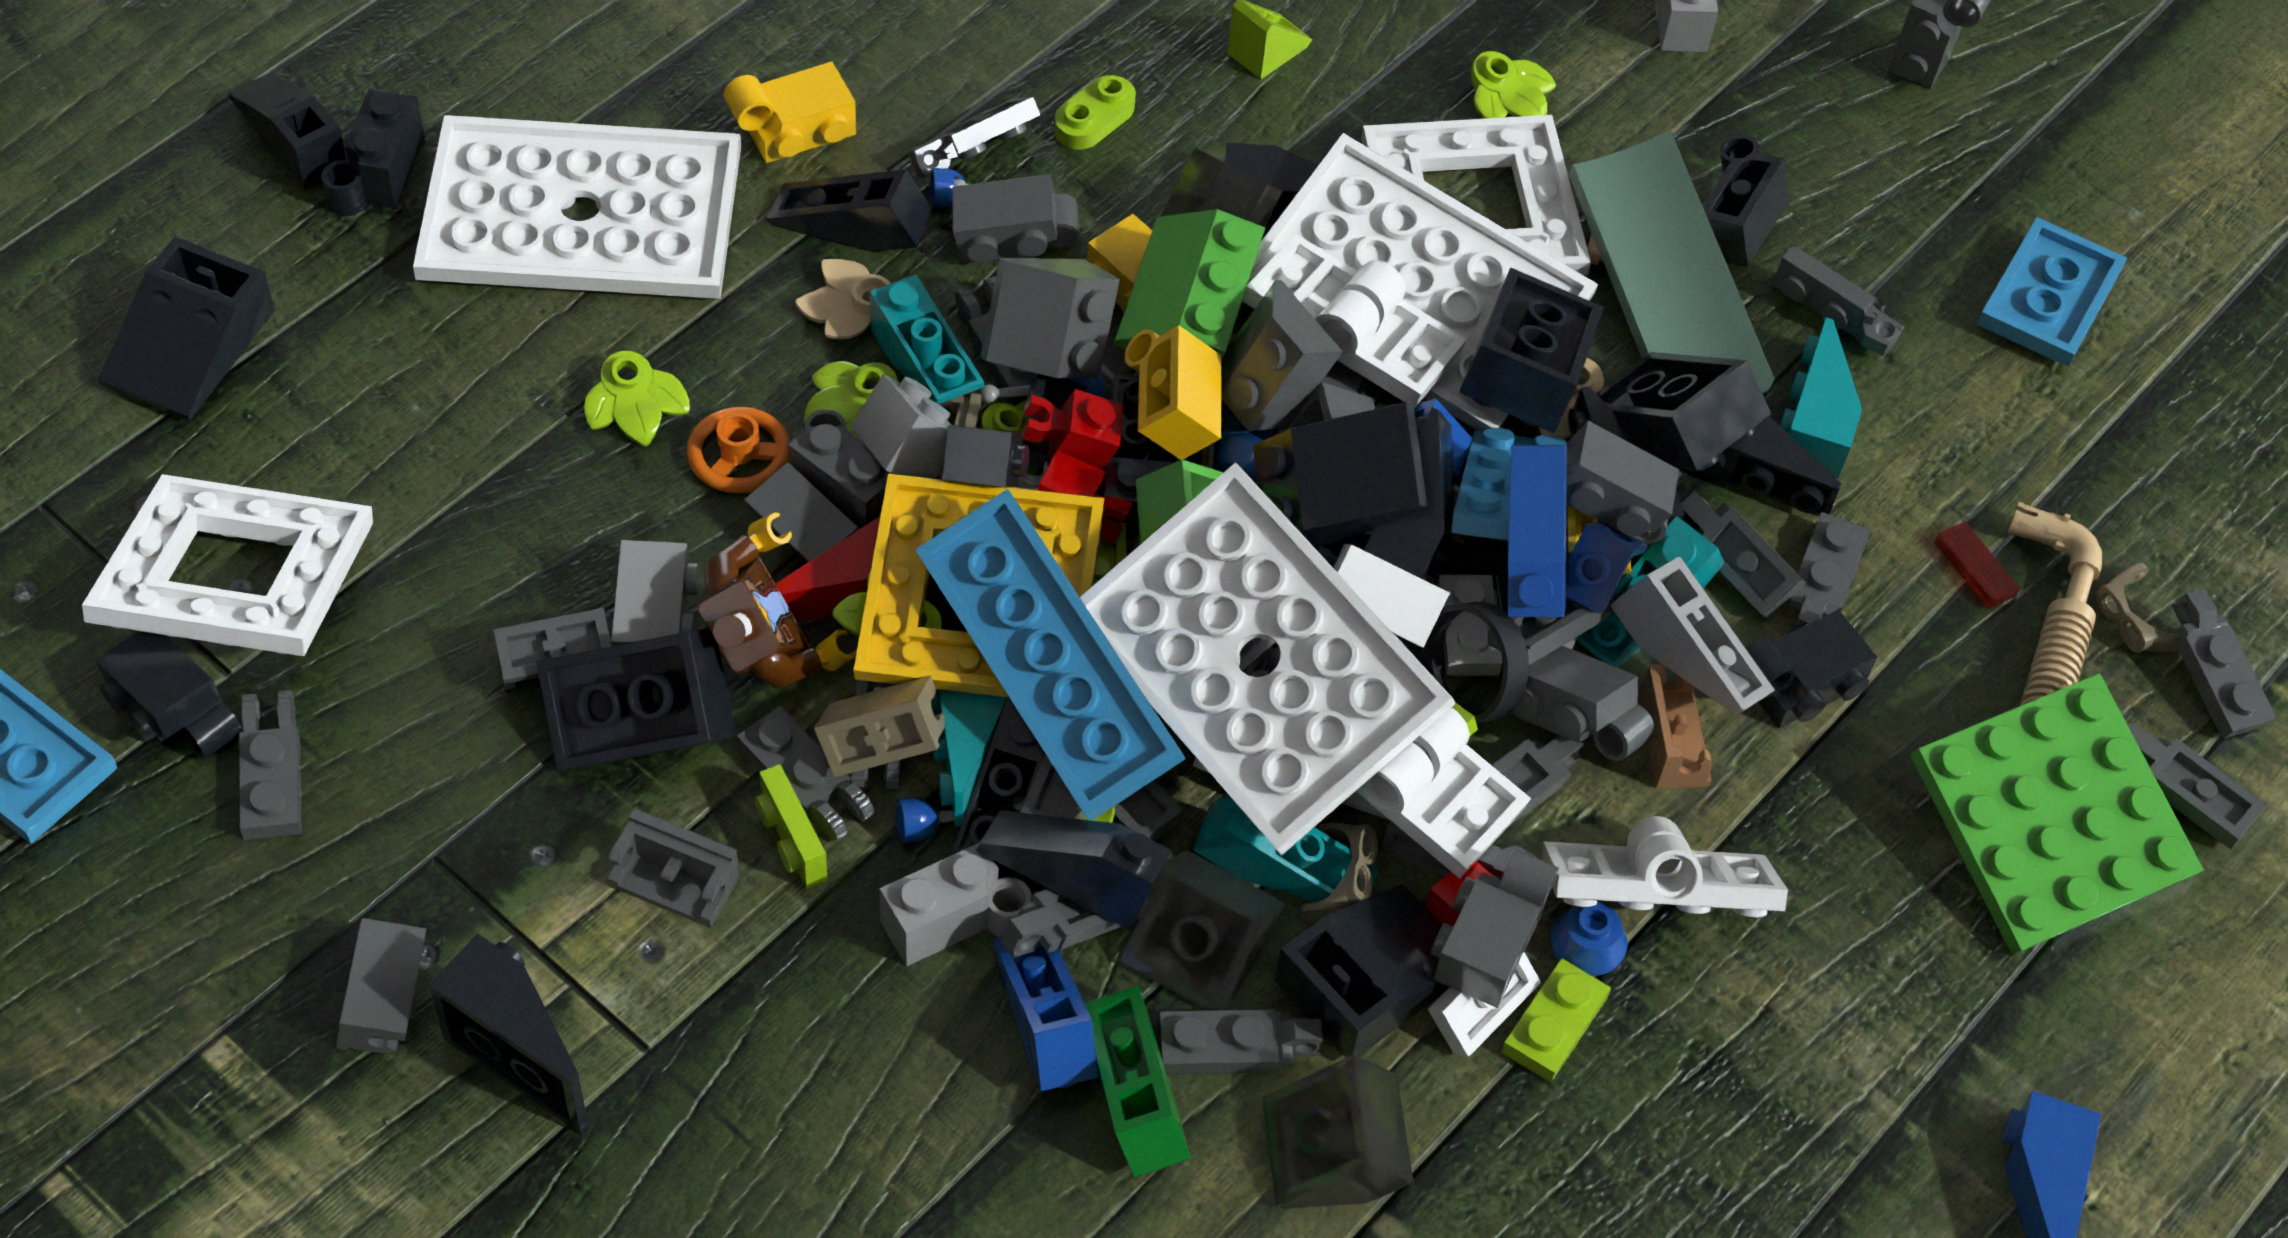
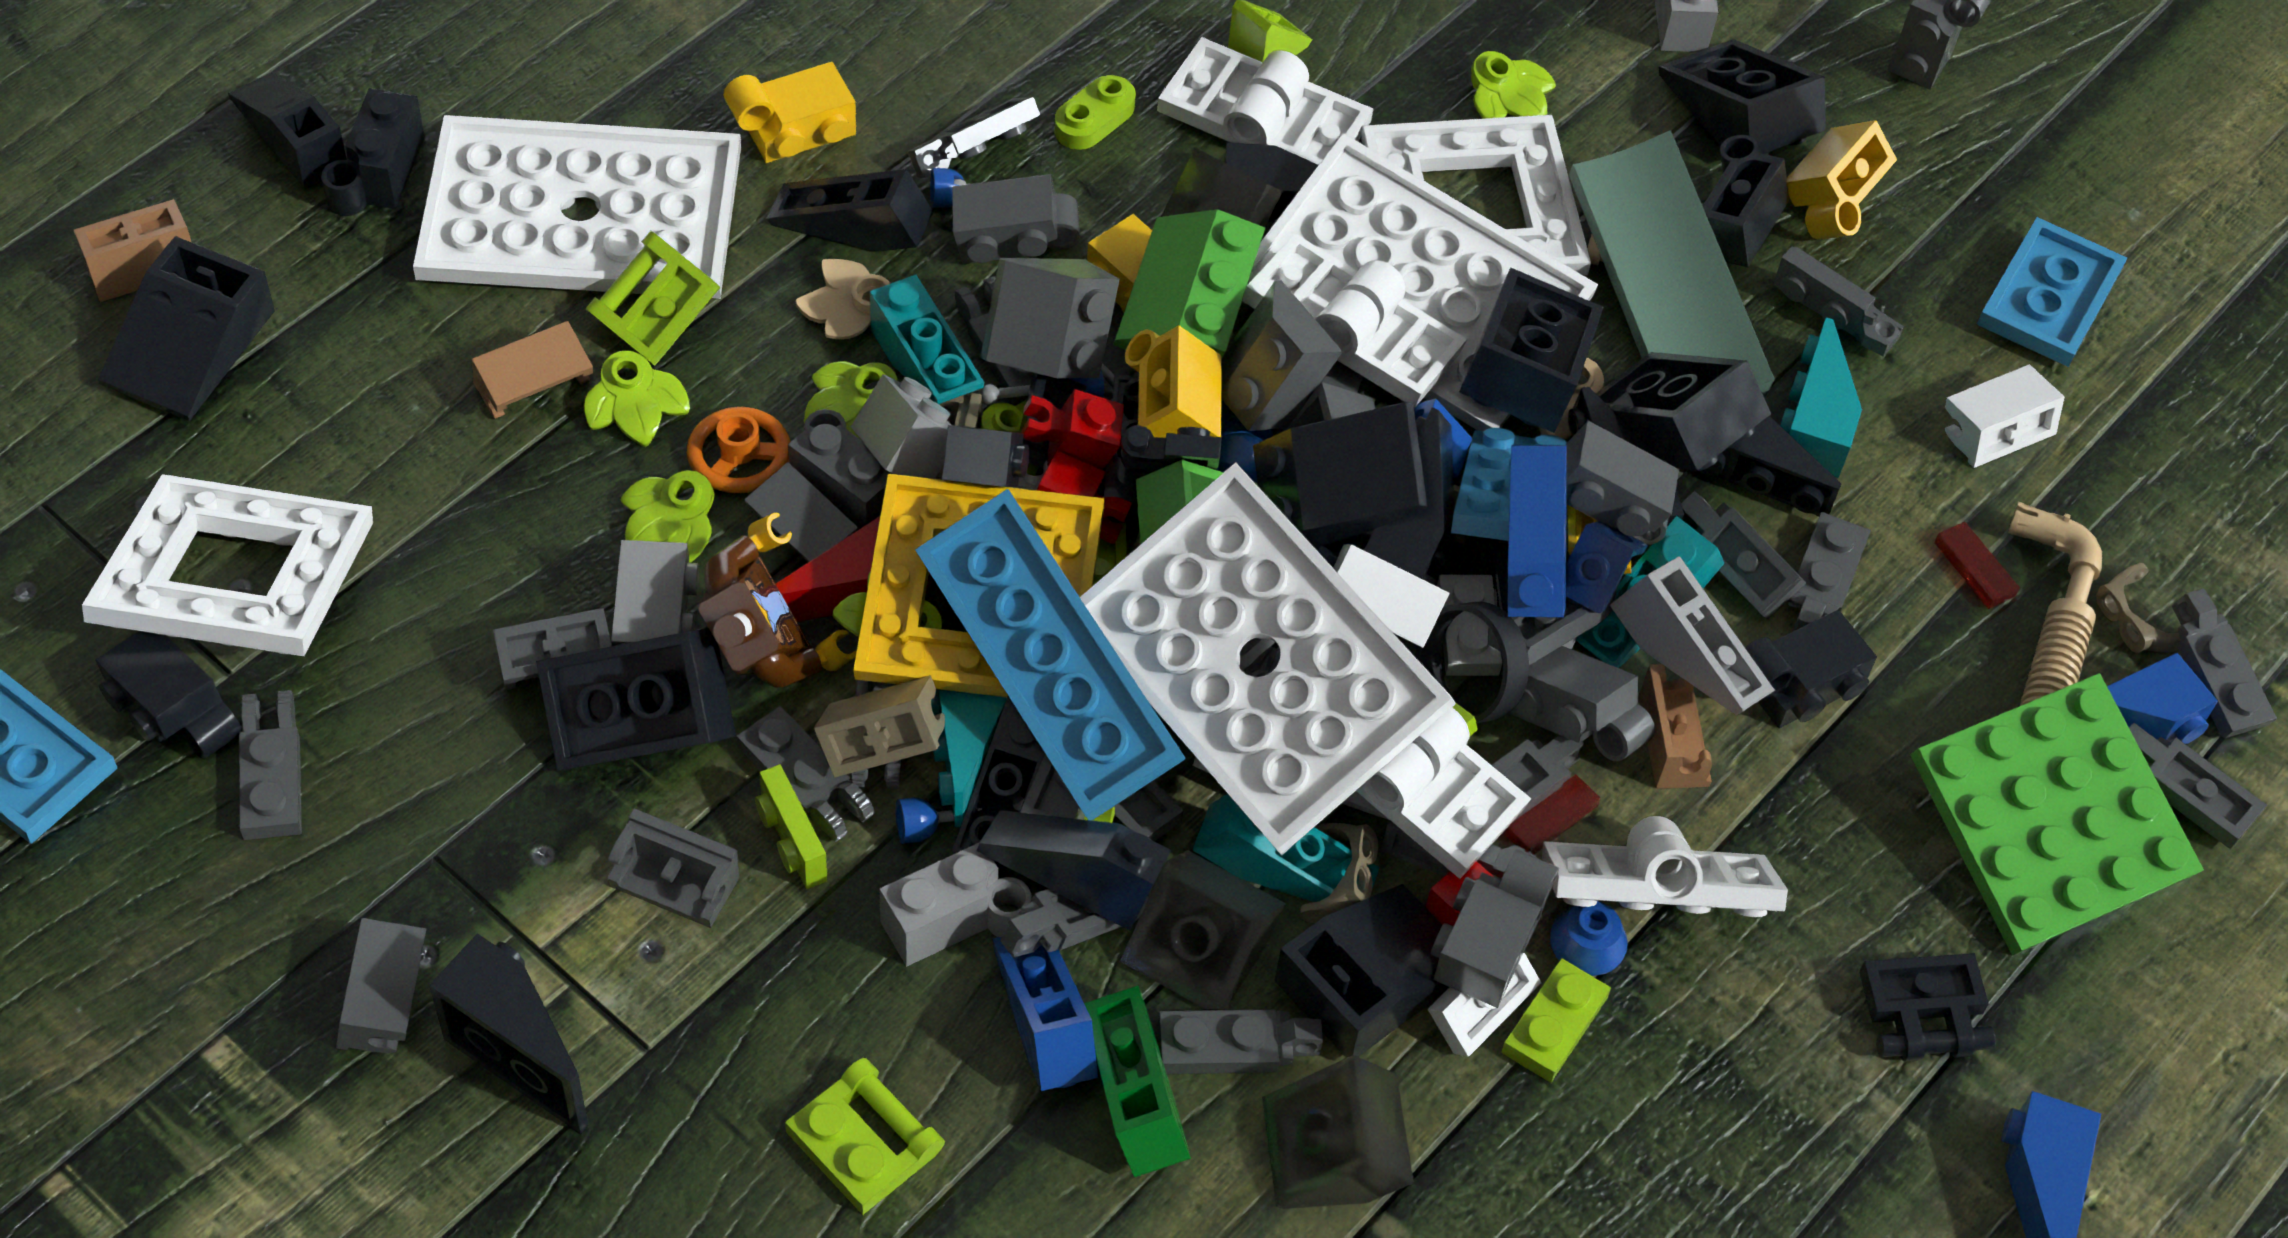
(126, 246): none -> medium nougat hinge
(530, 367): none -> medium nougat hinge
(663, 307): none -> lime plate
(665, 518): none -> lime plate
(850, 1149): none -> lime plate
(1148, 453): none -> black plate
(1260, 101): none -> white plate
(1553, 815): none -> clear red piece
(1750, 94): none -> black slope
(1838, 178): none -> yellow hinge
(1924, 989): none -> black plate
(2004, 415): none -> white hinge
(2165, 700): none -> blue slope

